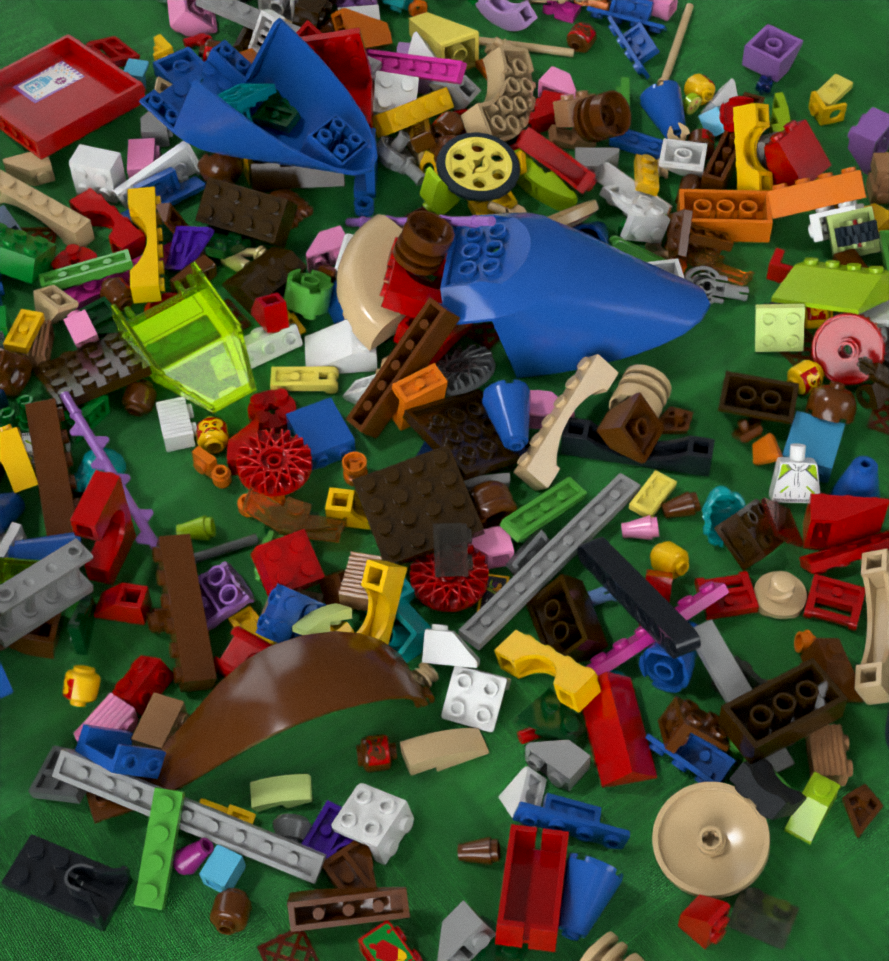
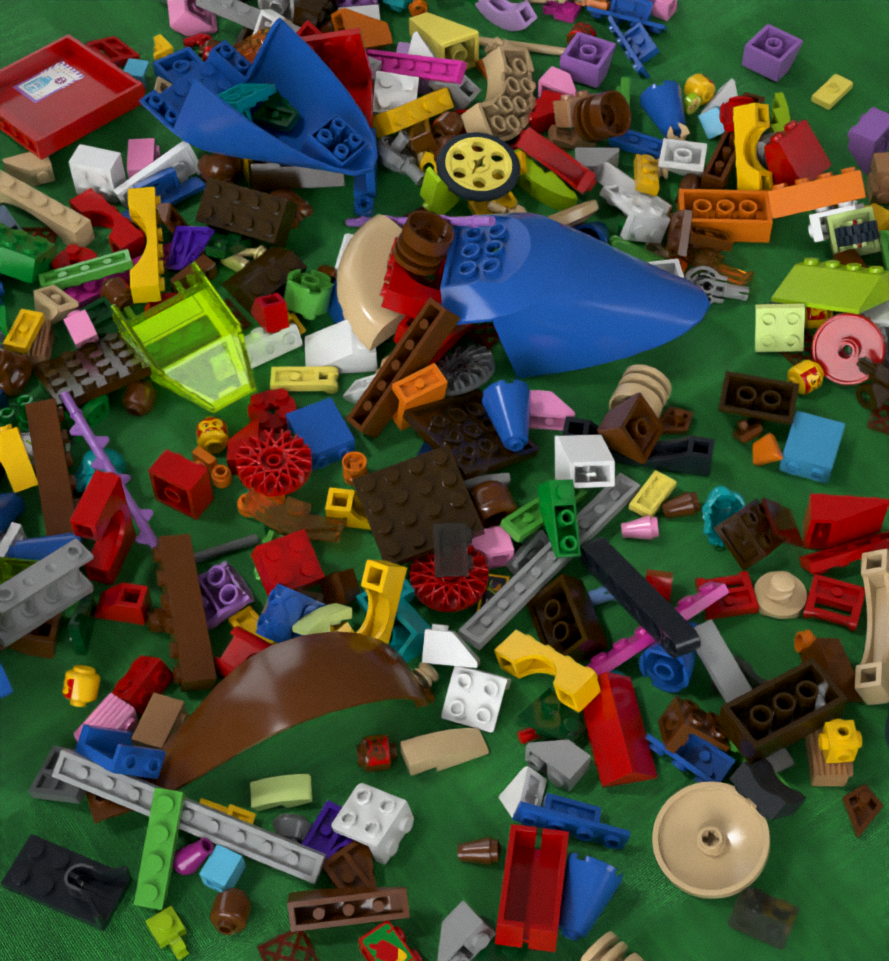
(153, 128): light grey slope -> none
(168, 930): none -> lime plate
(176, 424): white brick -> none
(181, 484): none -> red brick
(199, 528): lime cone -> none
(252, 43): none -> clear orange plate
(325, 248): bright pink slope -> none
(351, 592): medium nougat brick -> none
(539, 463): tan arch -> none
(560, 516): none -> green slope
(584, 460): none -> white slope
(587, 59): none -> medium lavender slope
(670, 558): yellow head -> none
(676, 44): tan bar -> none
(703, 136): reddish brown head -> none
(705, 920): red slope -> none
(764, 84): clear blue plate -> none
(777, 269): red panel -> none
(794, 477): white torso -> none
(810, 815): lime slope -> none
(822, 113): yellow bracket -> none
(832, 403): reddish brown cylinder -> none
(839, 741): none -> yellow brick
(859, 479): blue cone -> none

